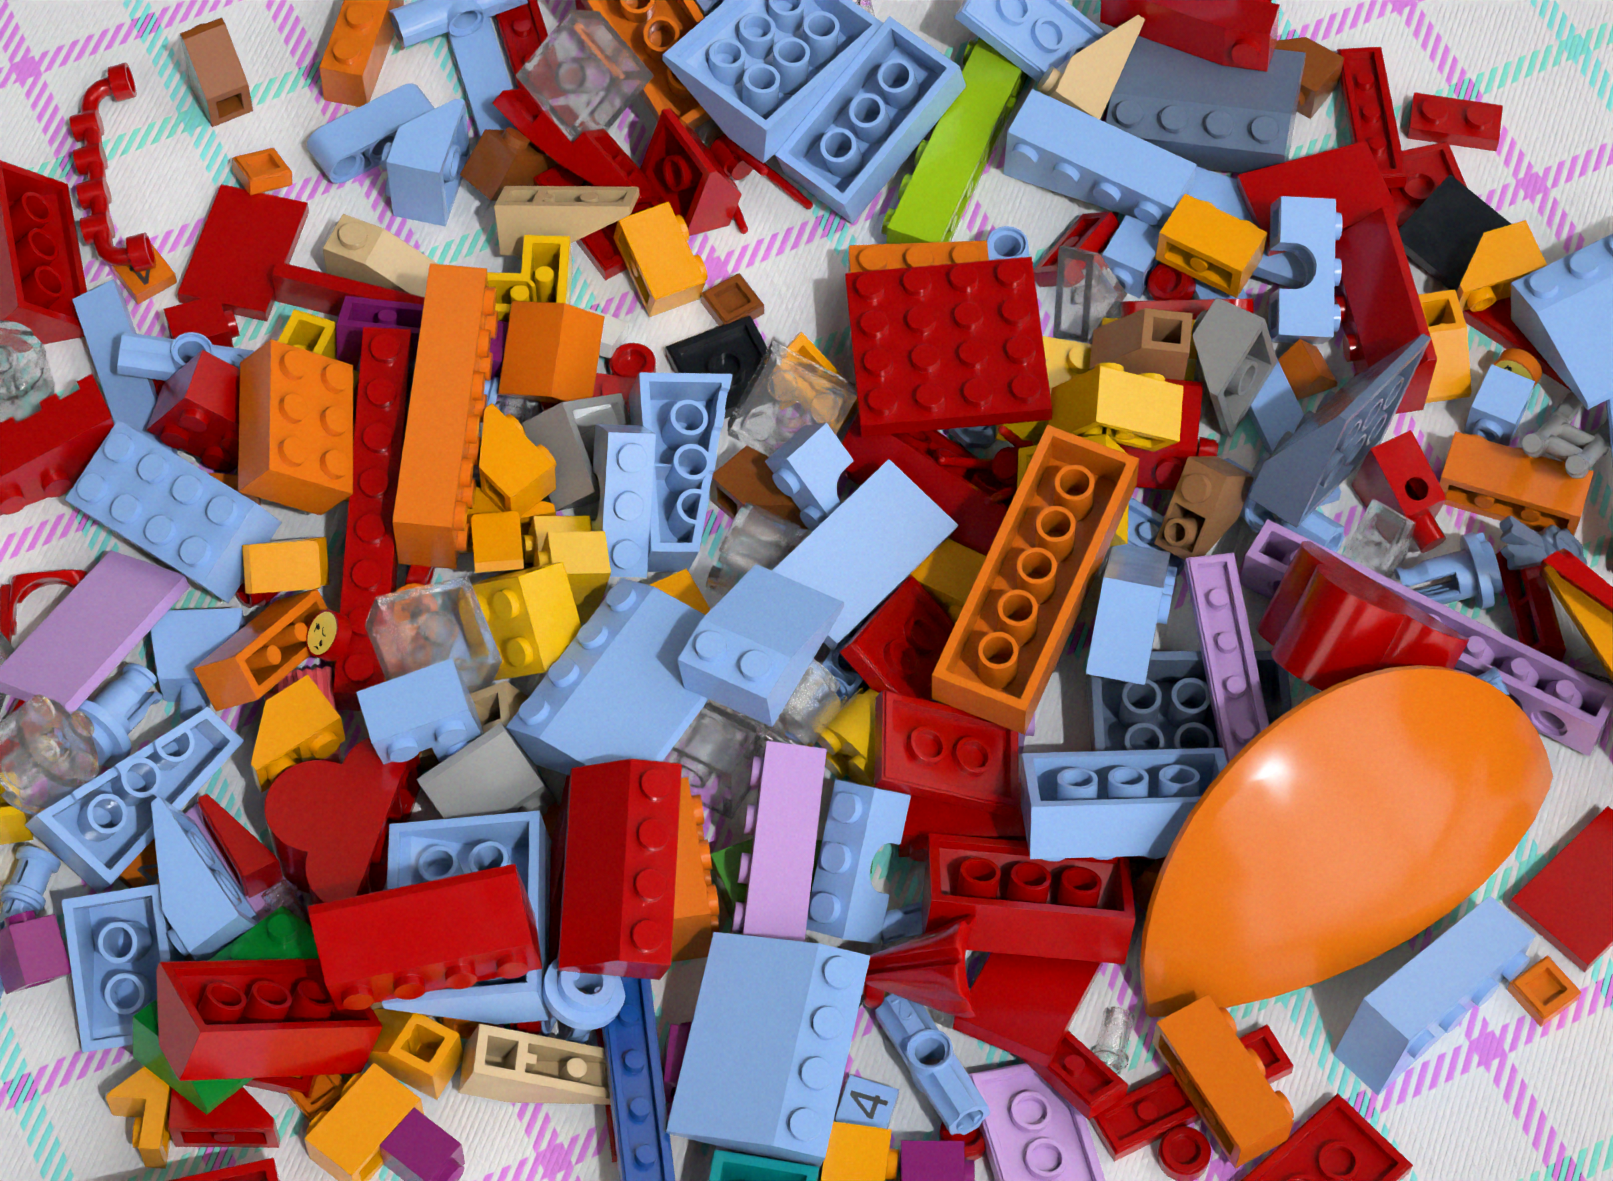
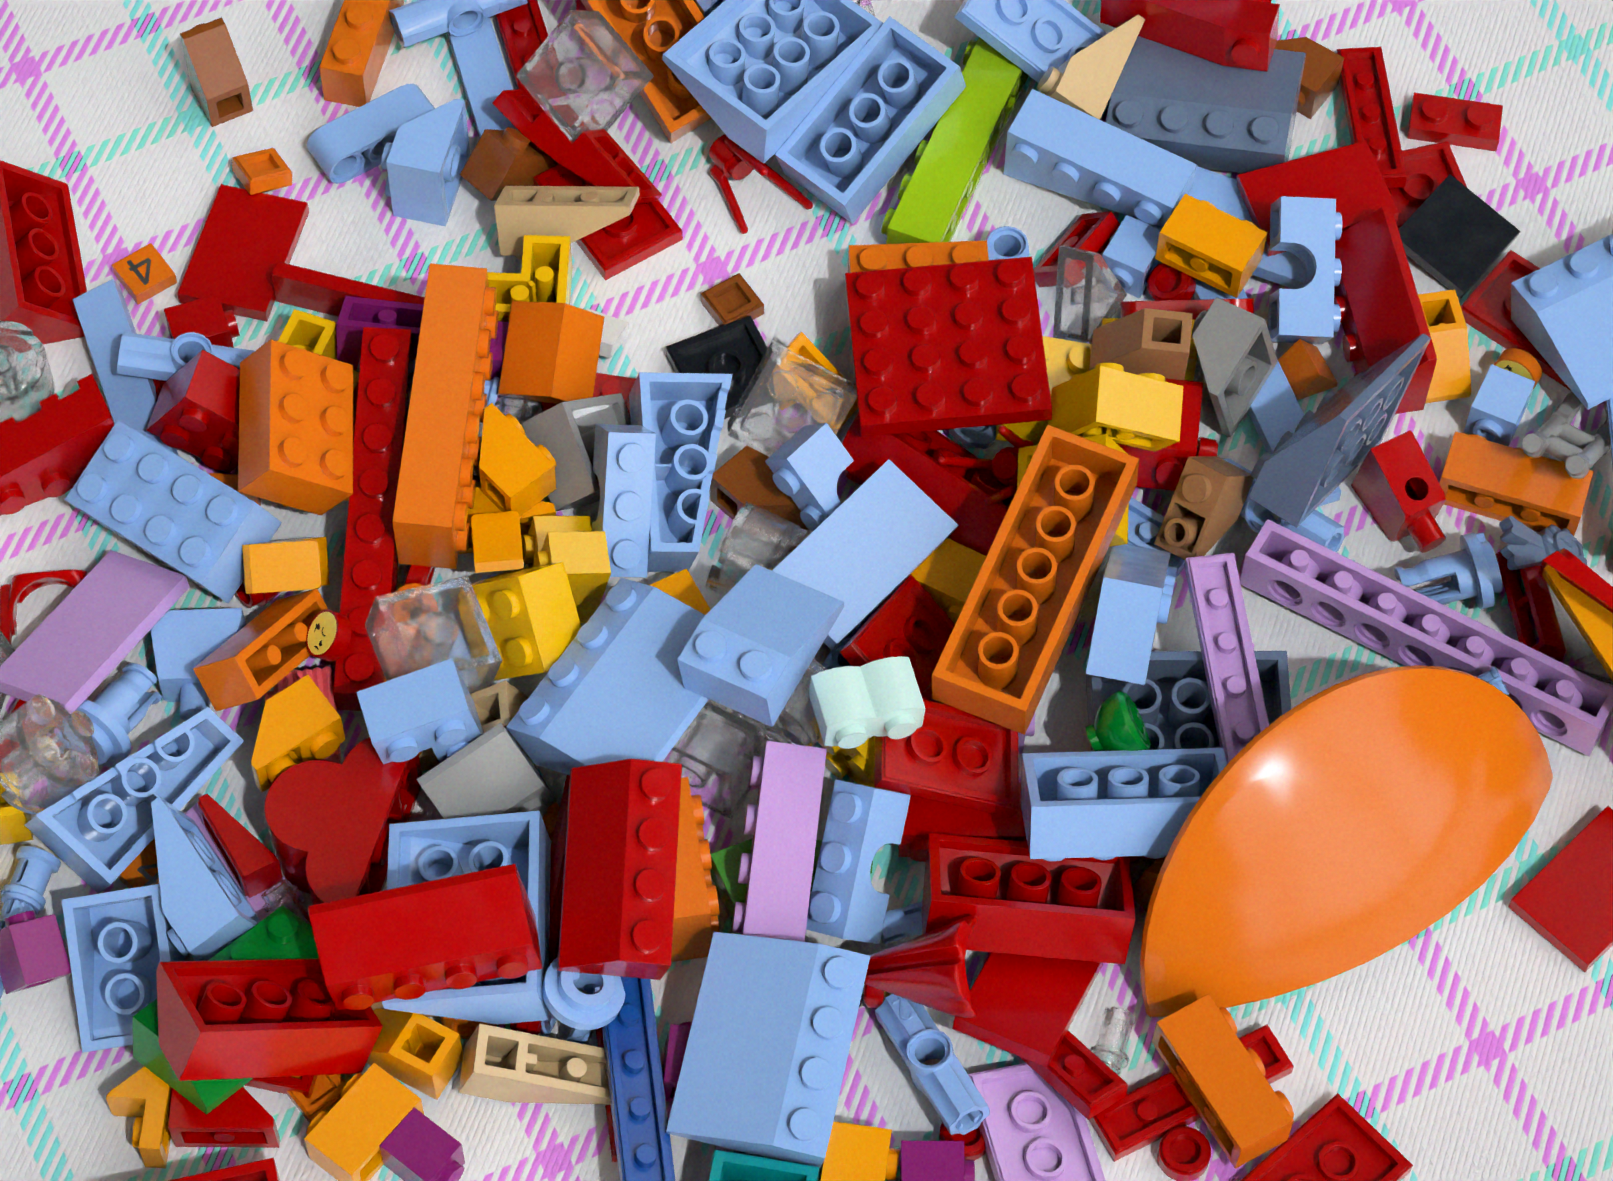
(92, 161): red bar -> none
(375, 257): tan slope -> none
(631, 359): red tile -> none
(660, 258): light orange brick -> none
(689, 176): red slope -> none
(867, 702): none -> light aqua brick
(867, 1103): light blue tile -> none
(1118, 726): none -> green brick
(1342, 624): red brick -> none
(1380, 539): clear slope -> none
(1433, 994): light blue wedge -> none
(1497, 262): light orange slope -> none
(1544, 991): orange tile -> none

